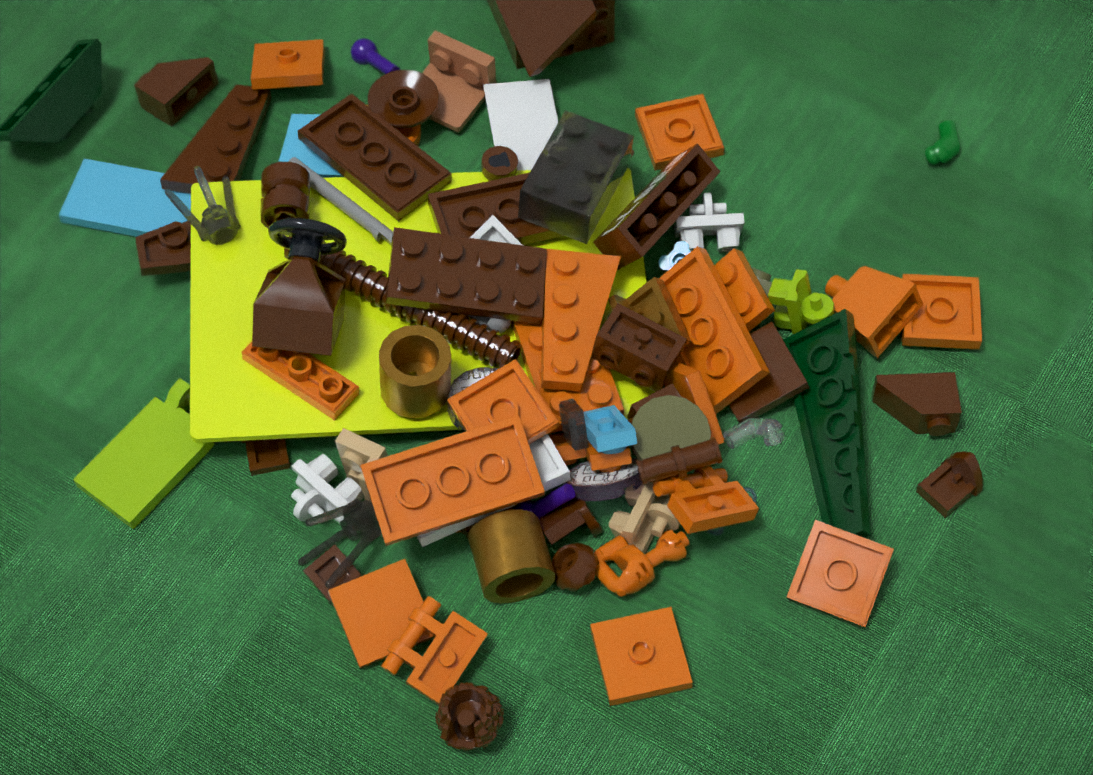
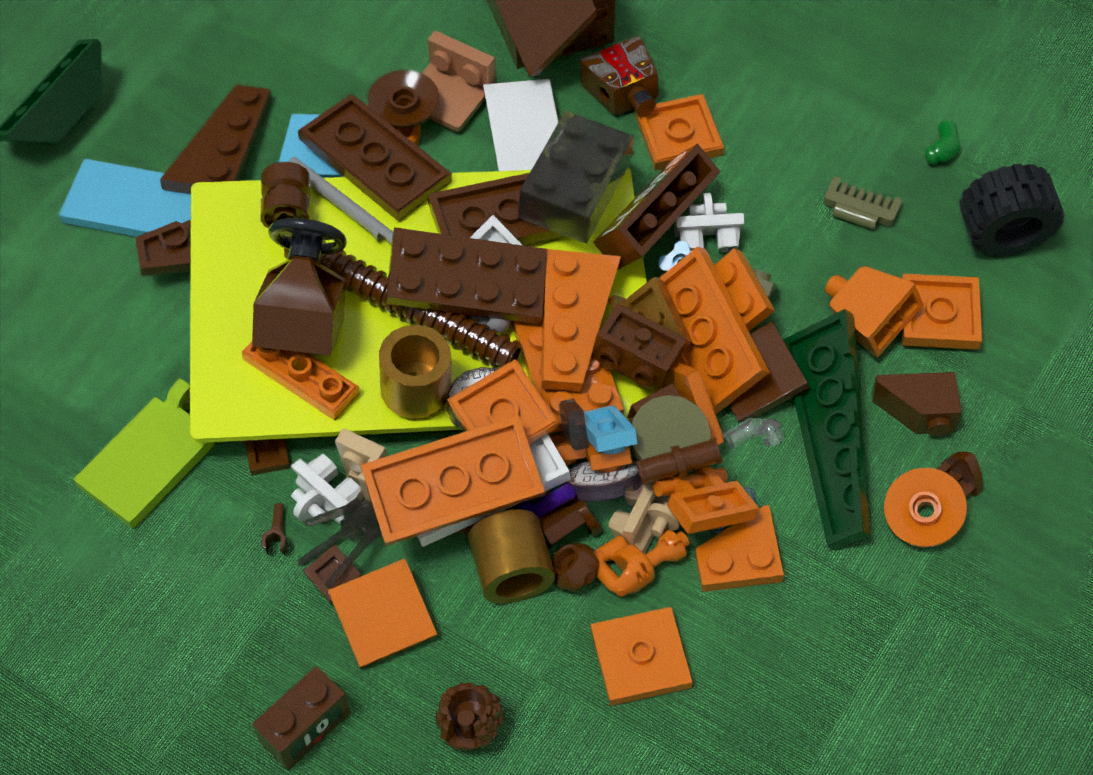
(175, 87): reddish brown slope -> none
(217, 224): clear smoke plant -> none
(276, 531): none -> reddish brown hand
(288, 64): orange plate -> none
(301, 718): none -> reddish brown brick
(365, 52): dark purple bar -> none
(446, 656): orange plate -> none
(499, 163): reddish brown tile -> none
(621, 77): none -> reddish brown torso
(741, 555): none -> orange wing
(797, 303): lime hips -> none
(840, 573): orange tile -> none
(858, 210): none -> olive piece
(923, 488): none -> orange dish
(1011, 210): none -> black tyre

